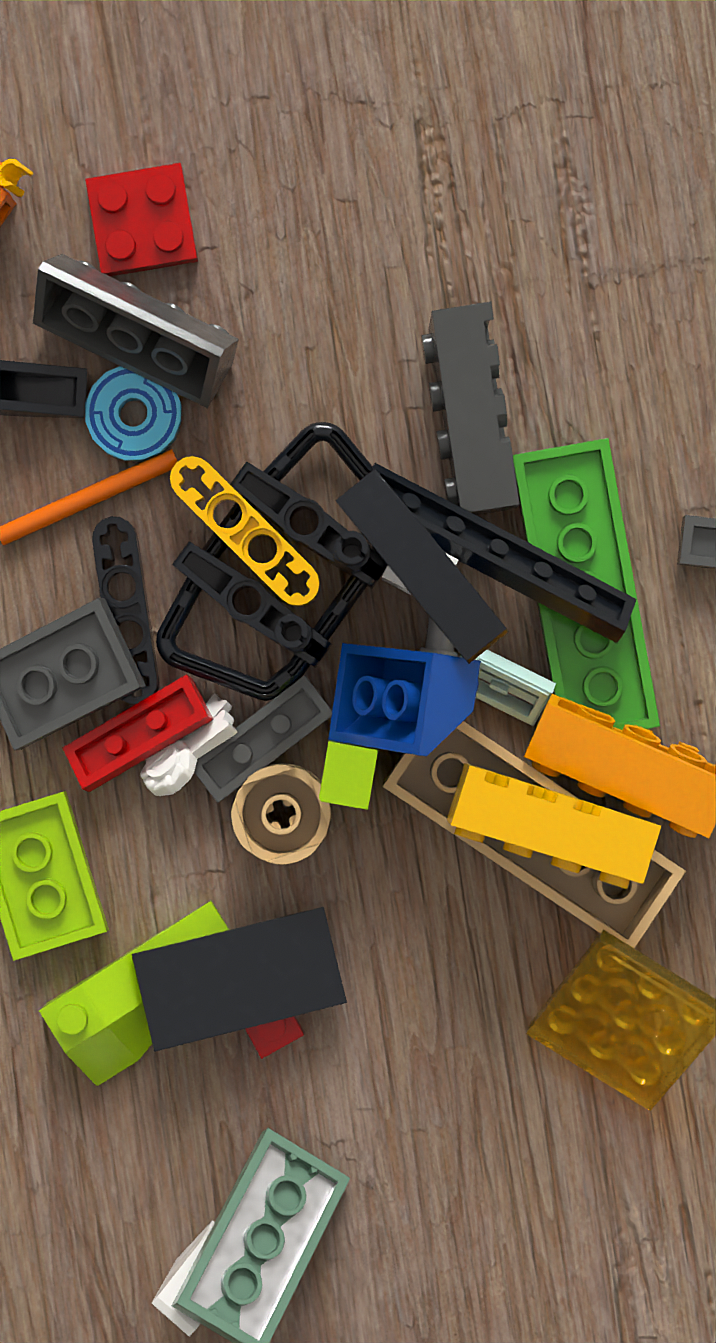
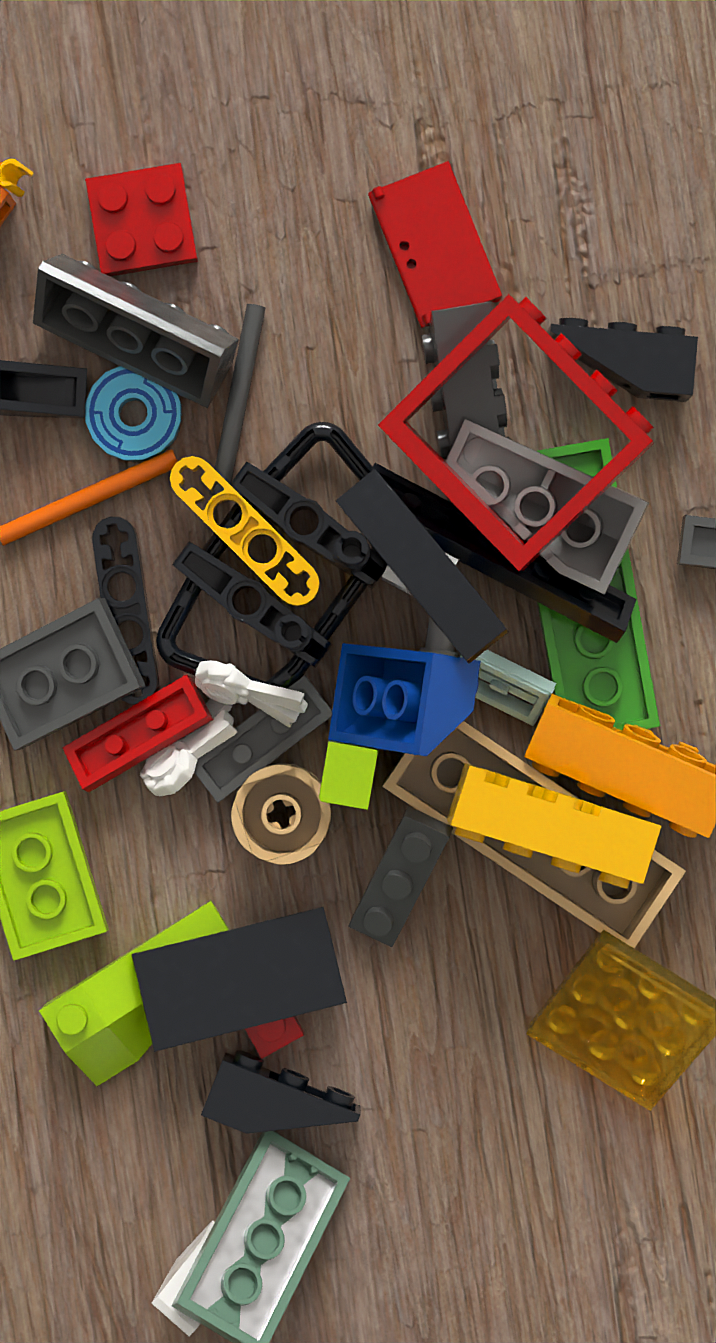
(231, 686): none -> white piece
(239, 393): none -> dark grey bar
(264, 1100): none -> black slope
(400, 876): none -> dark grey plate
(444, 254): none -> red door
(532, 488): none -> light grey wedge
(564, 355): none -> red window
(640, 362): none -> black slope

